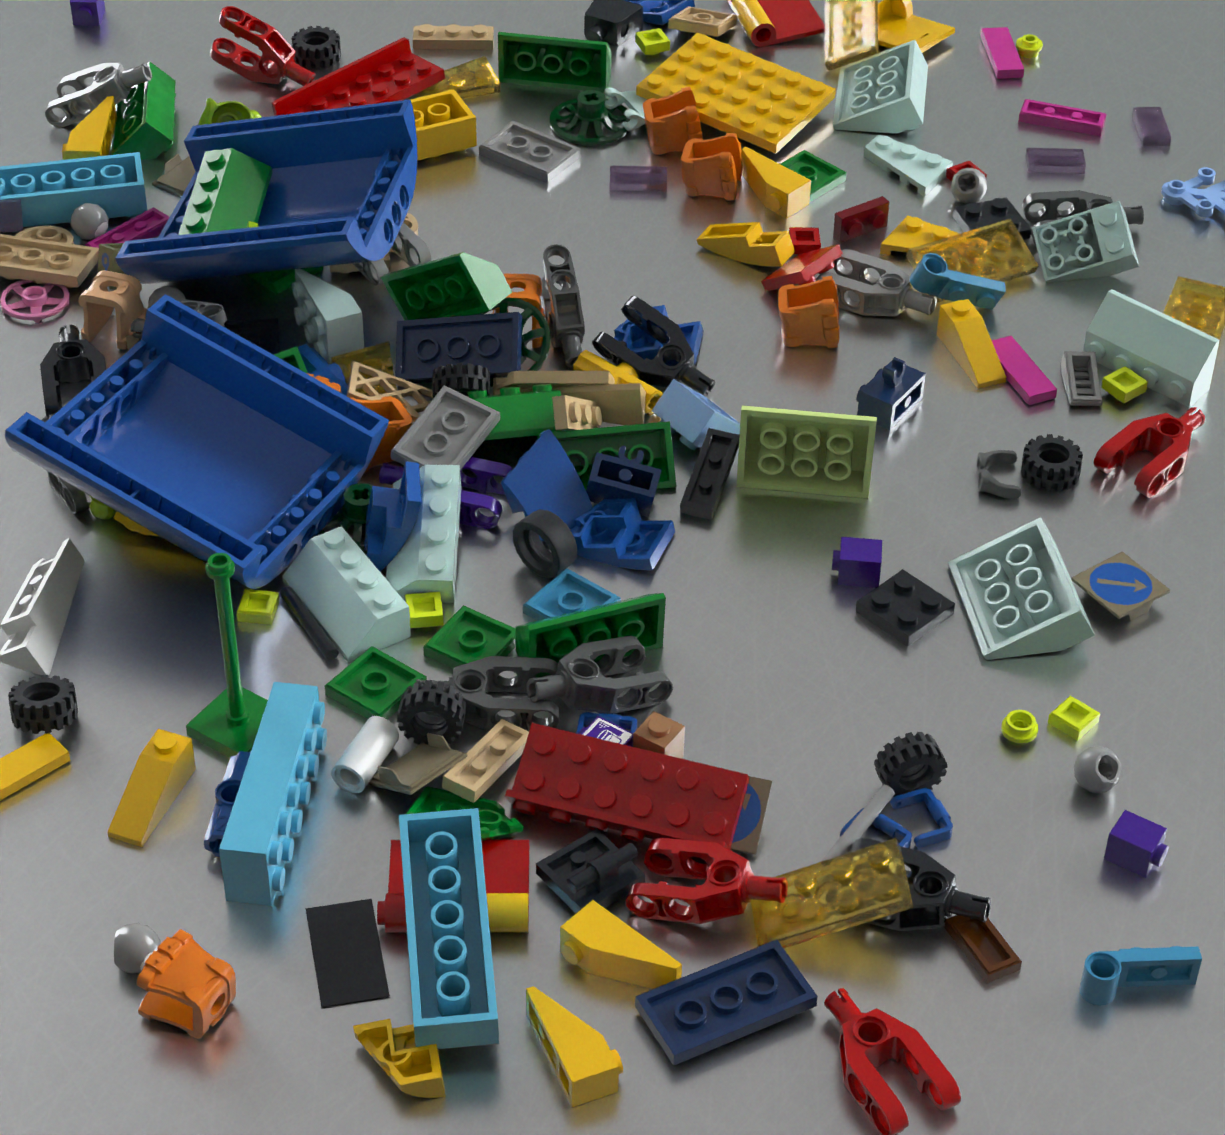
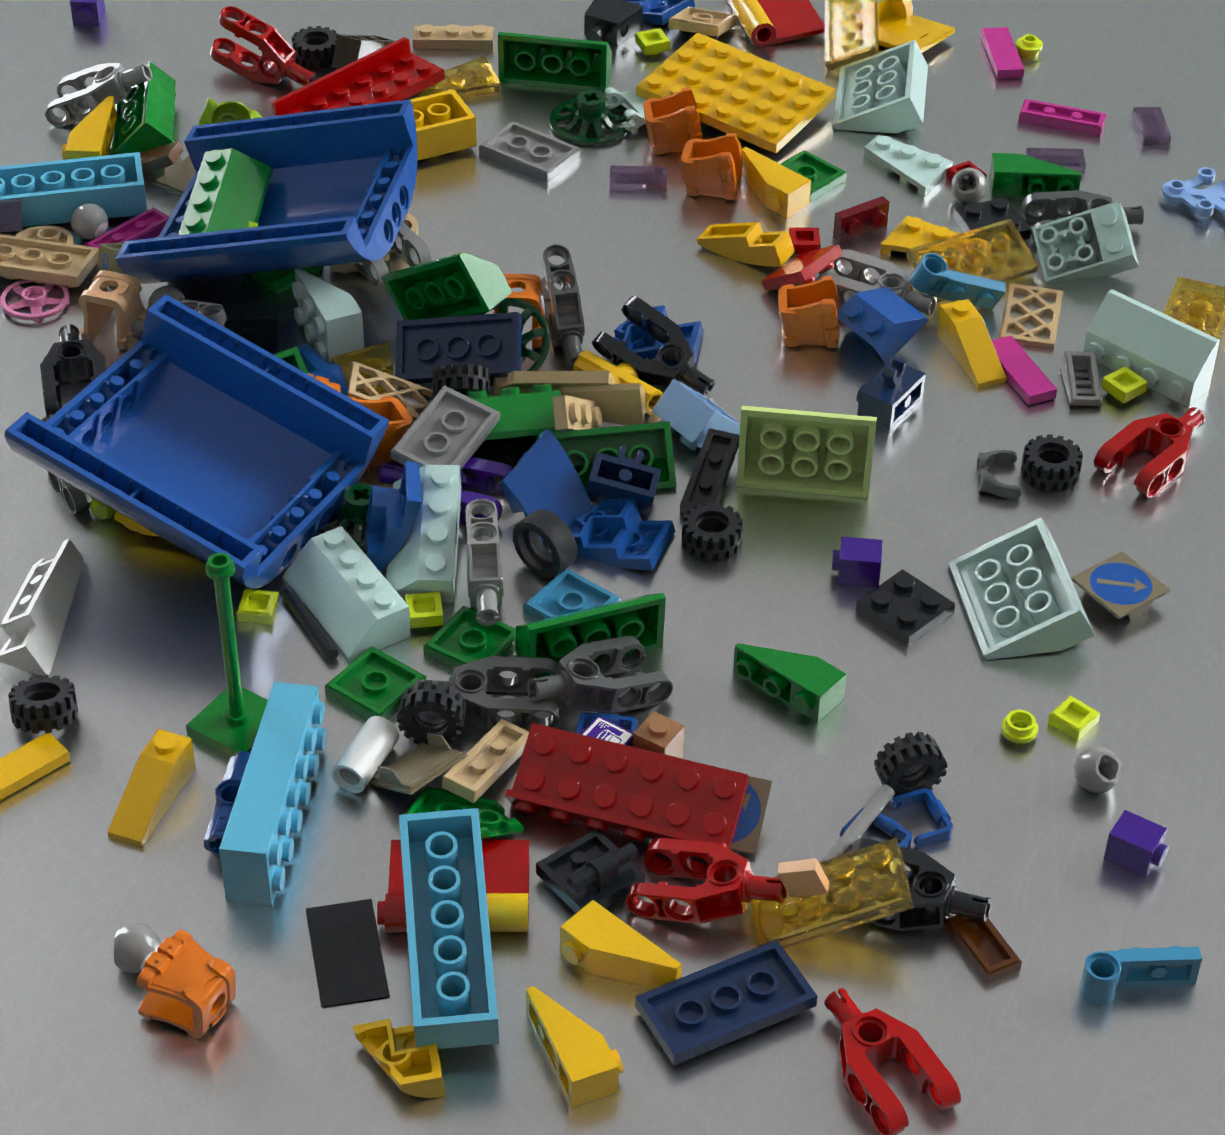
(160, 156): none -> reddish brown tile
(353, 47): none -> dark brown slope
(484, 562): none -> light grey piece
(712, 518): none -> black tyre
(794, 678): none -> green slope
(803, 877): none -> light nougat tile
(880, 321): none -> blue slope
(1022, 175): none -> green slope
(1034, 294): none -> tan window

